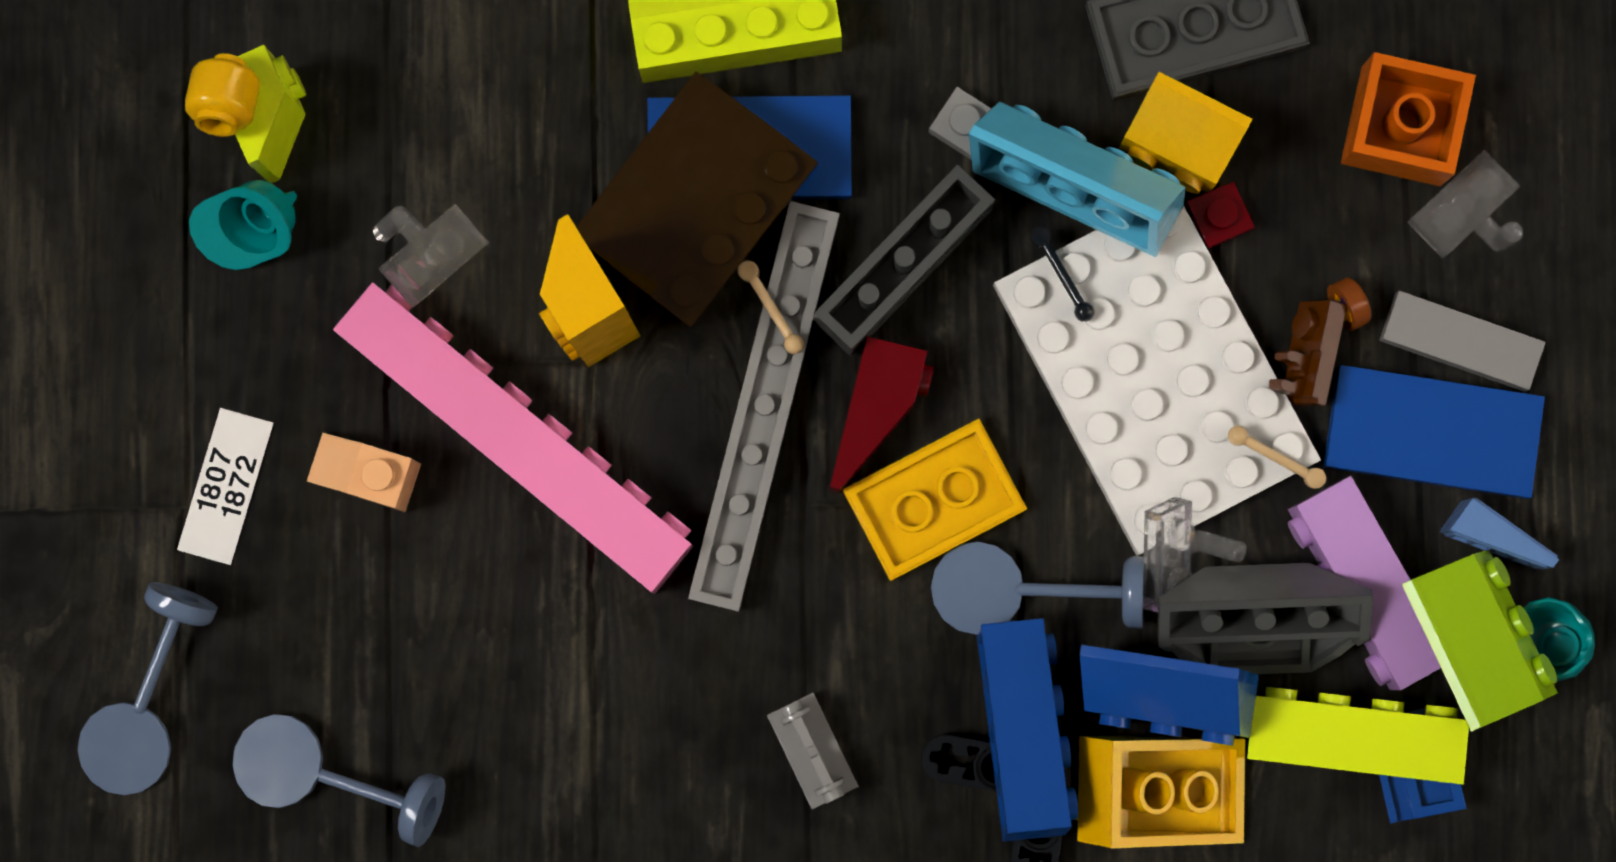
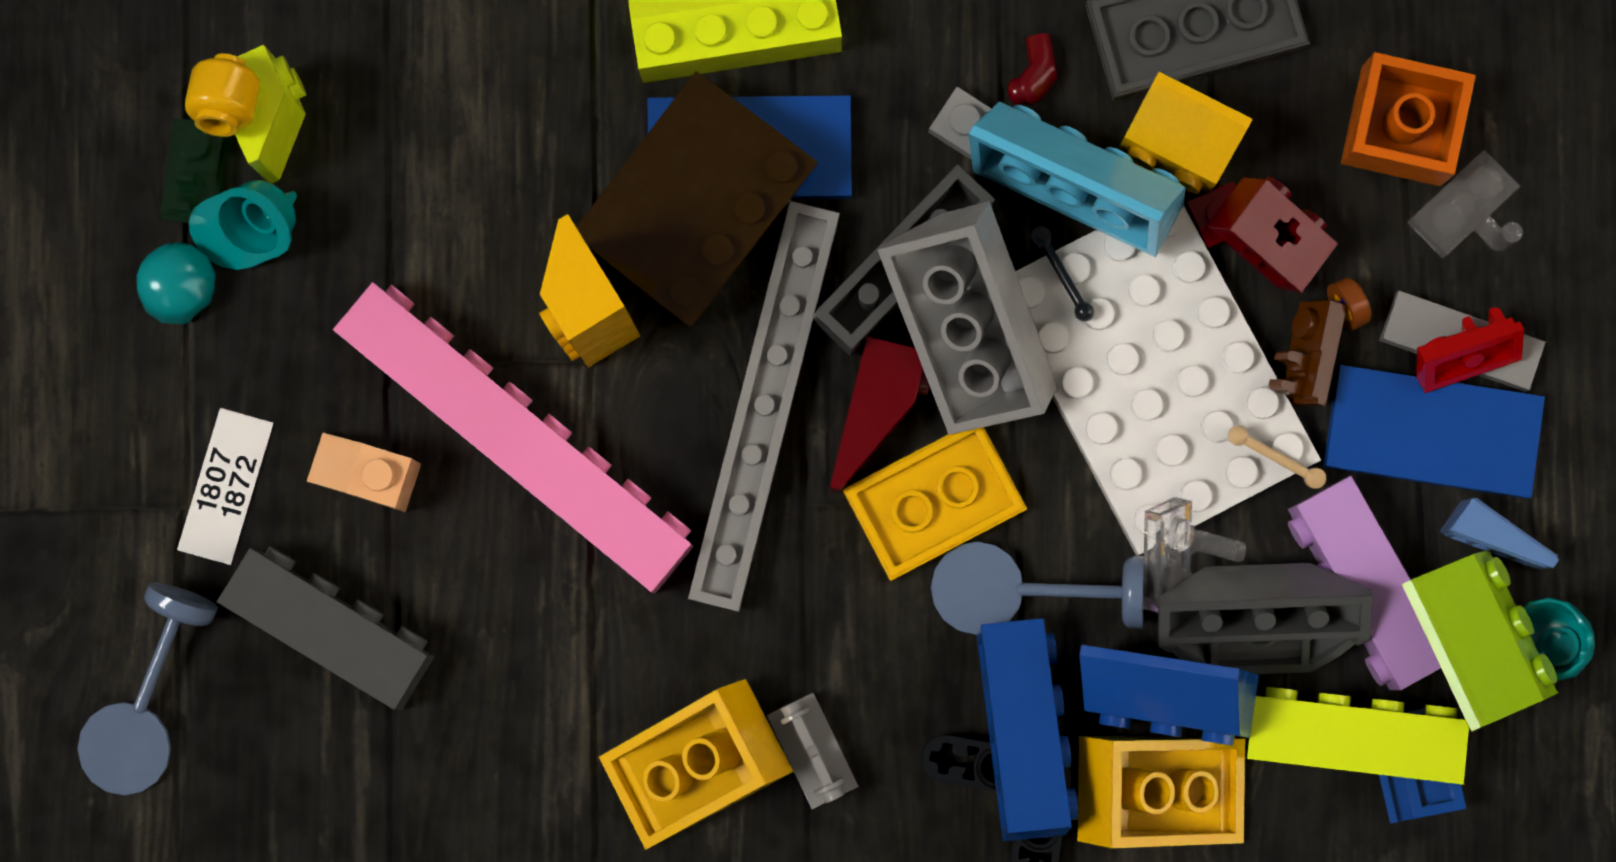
(175, 283): none -> teal hair
(192, 170): none -> clear green plate
(282, 762): sand blue piece -> none
(326, 628): none -> dark grey brick
(431, 252): clear plate -> none
(695, 763): none -> yellow slope
(750, 273): tan hinge -> none
(969, 319): none -> light grey slope
(1038, 76): none -> dark red arm
(1273, 233): none -> dark red brick
(1470, 352): none -> red plate

